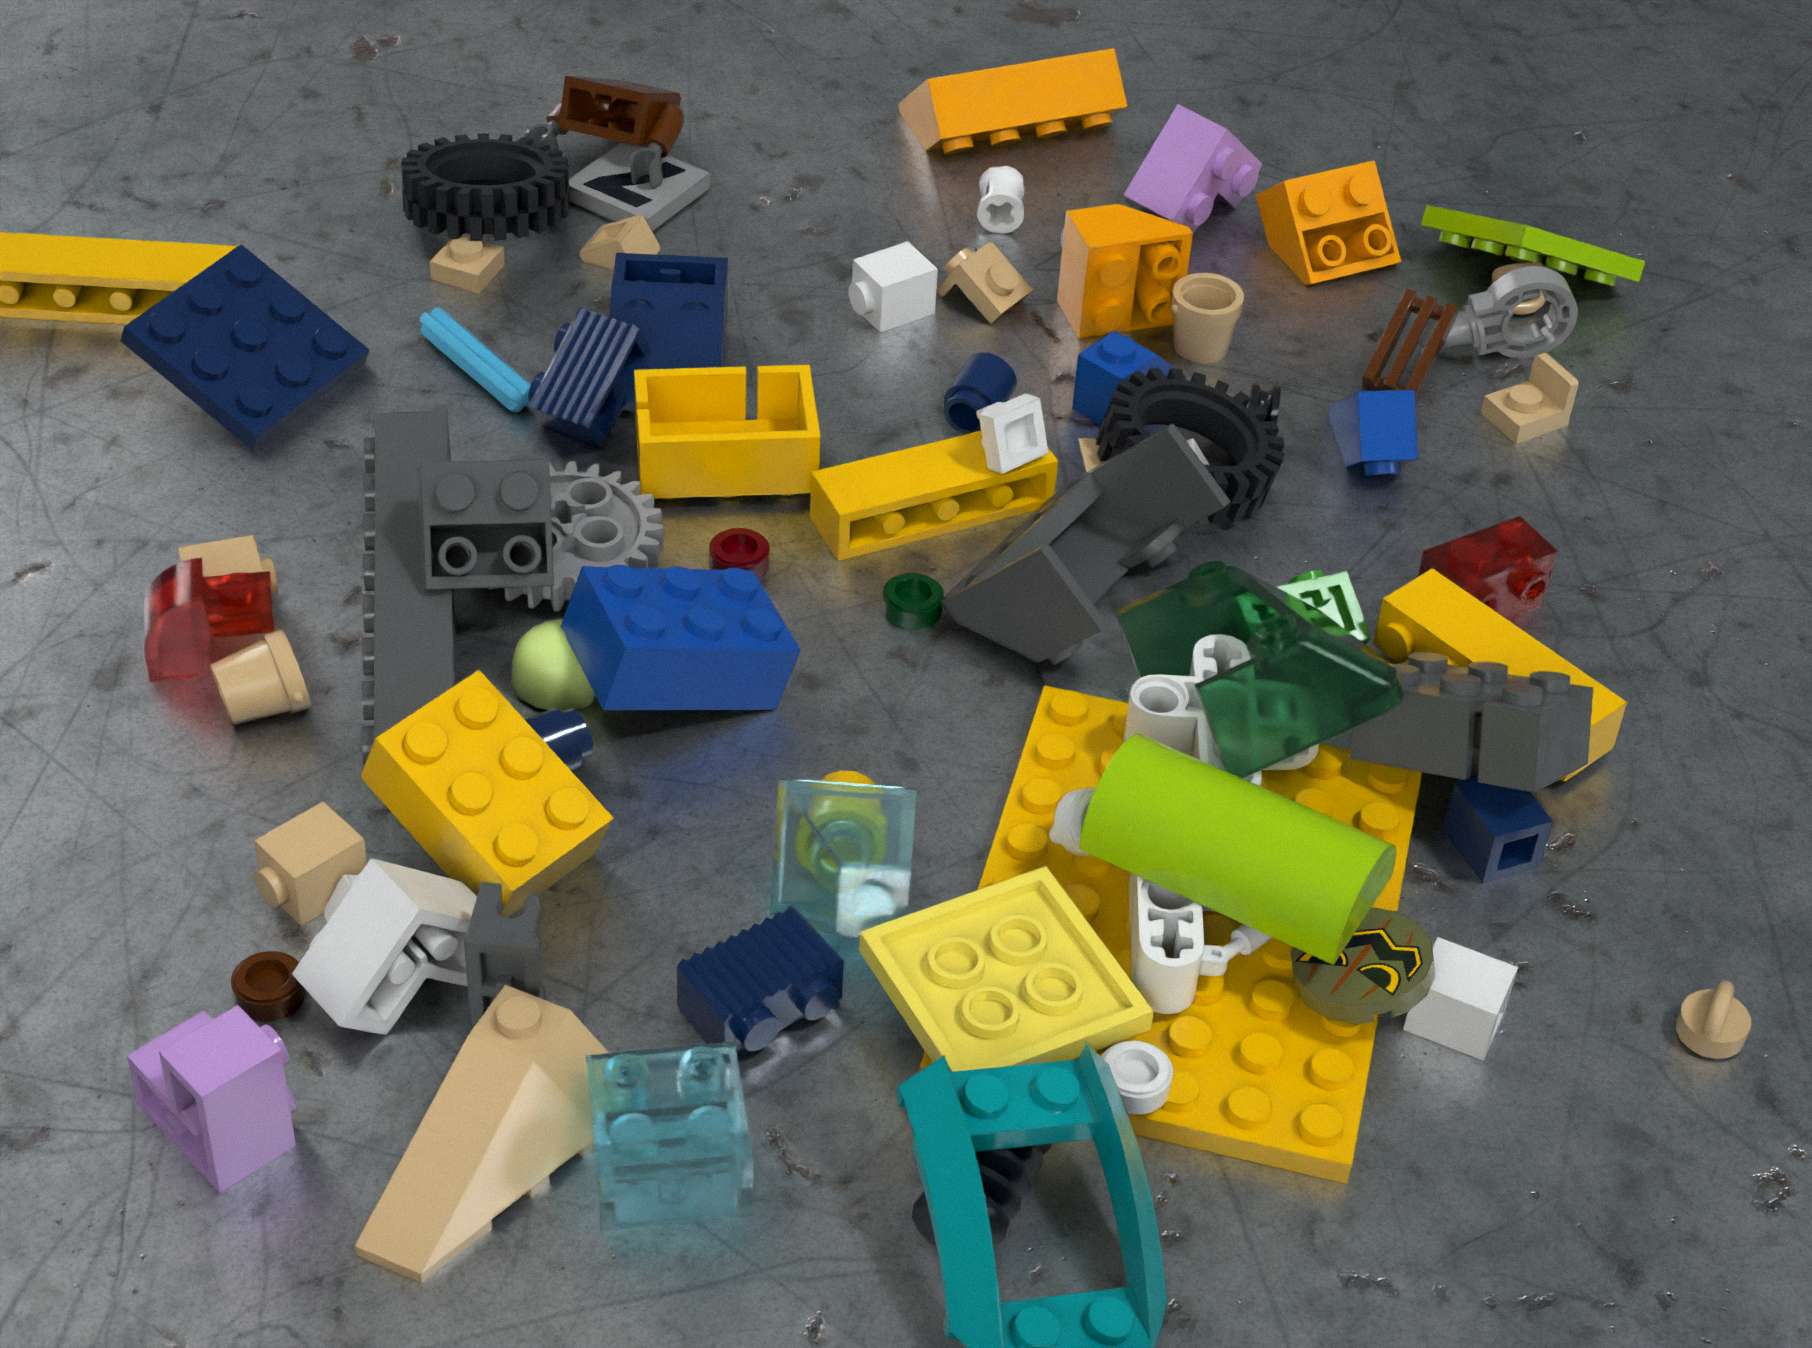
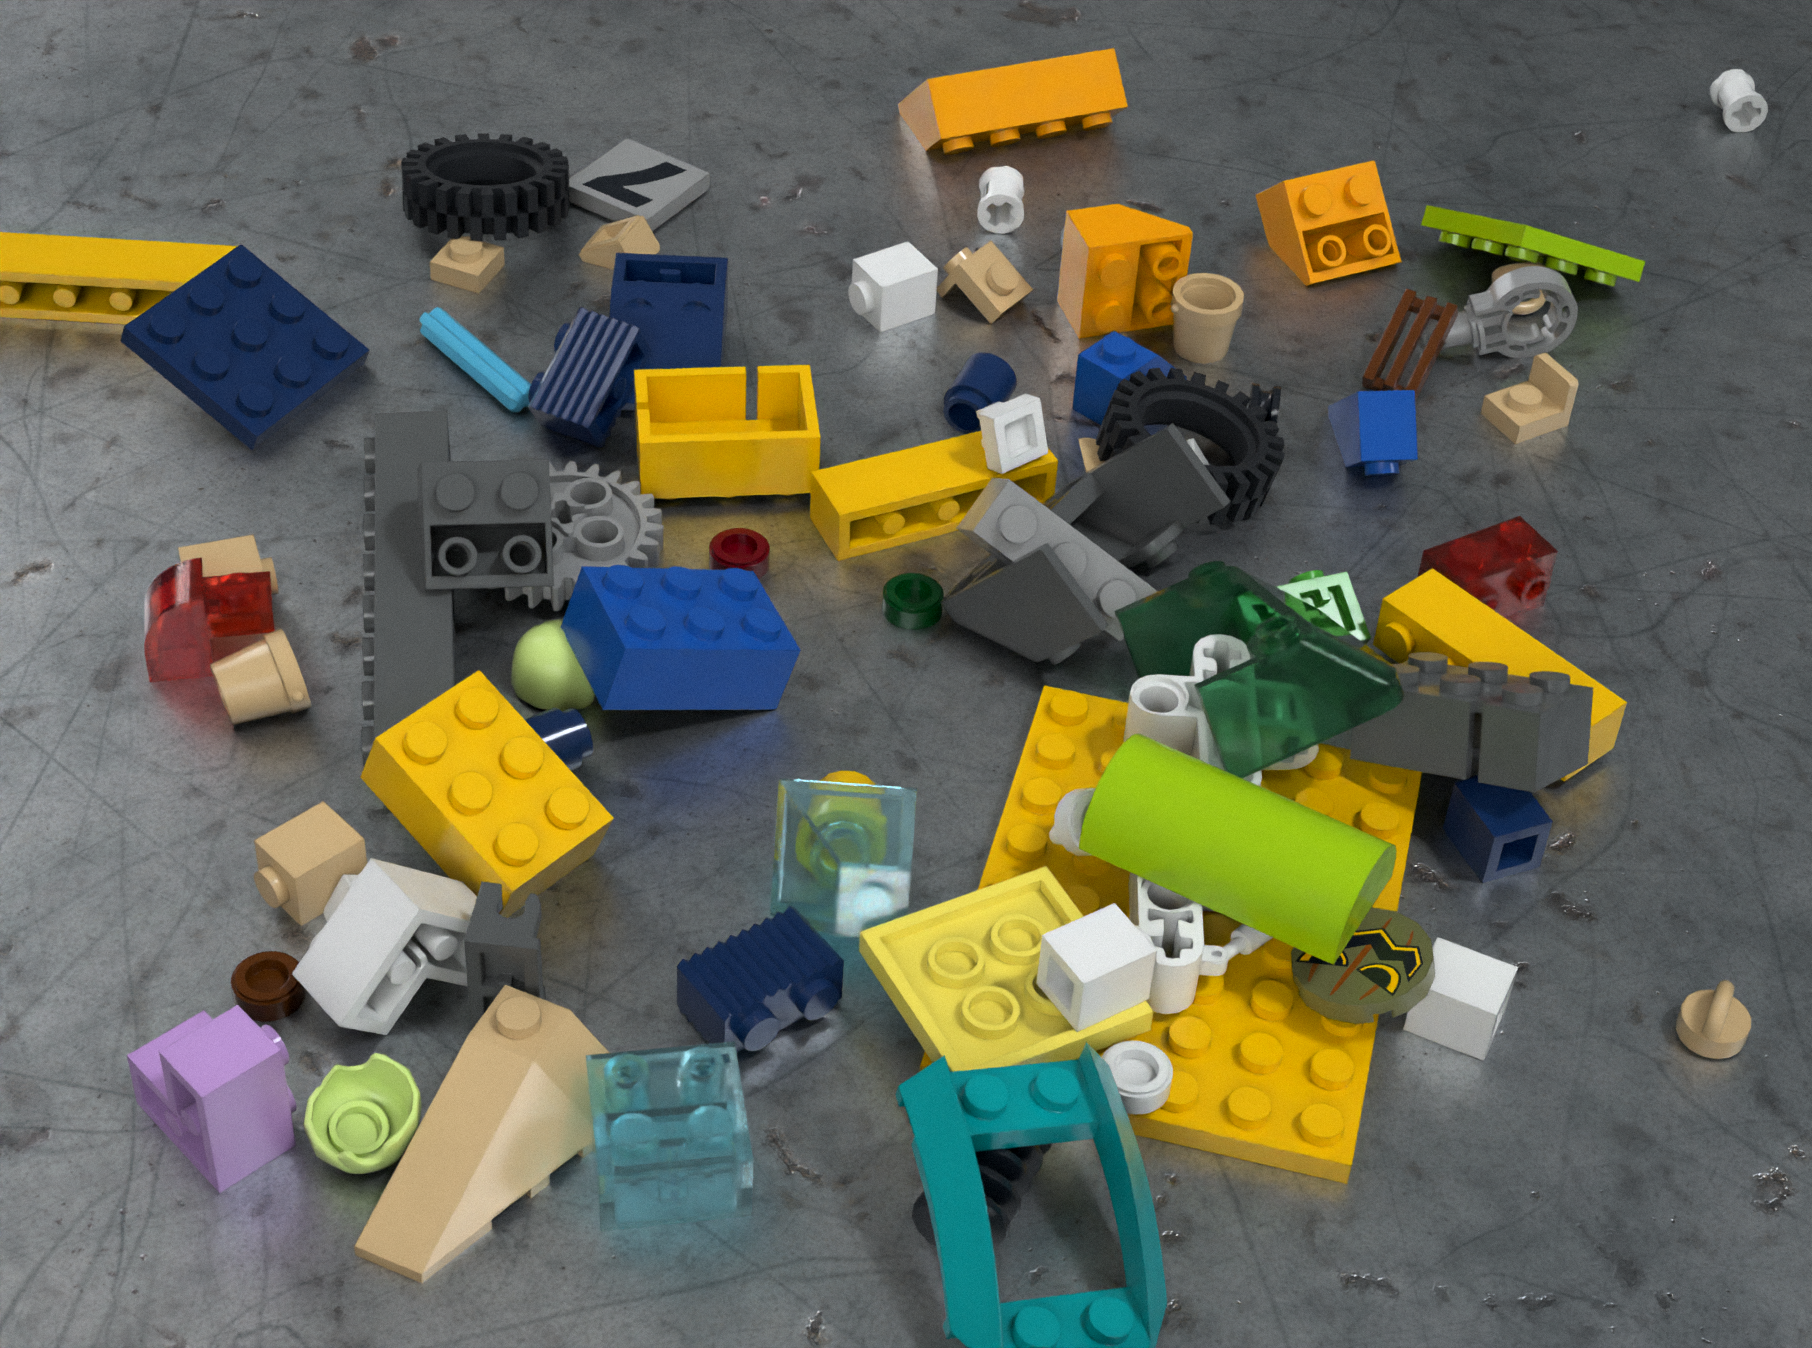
(363, 1115): none -> yellowish green hair
(619, 113): reddish brown torso -> none
(1014, 523): none -> light grey arch
(1096, 966): none -> white brick
(1190, 168): lavender brick -> none
(1740, 104): none -> white bush

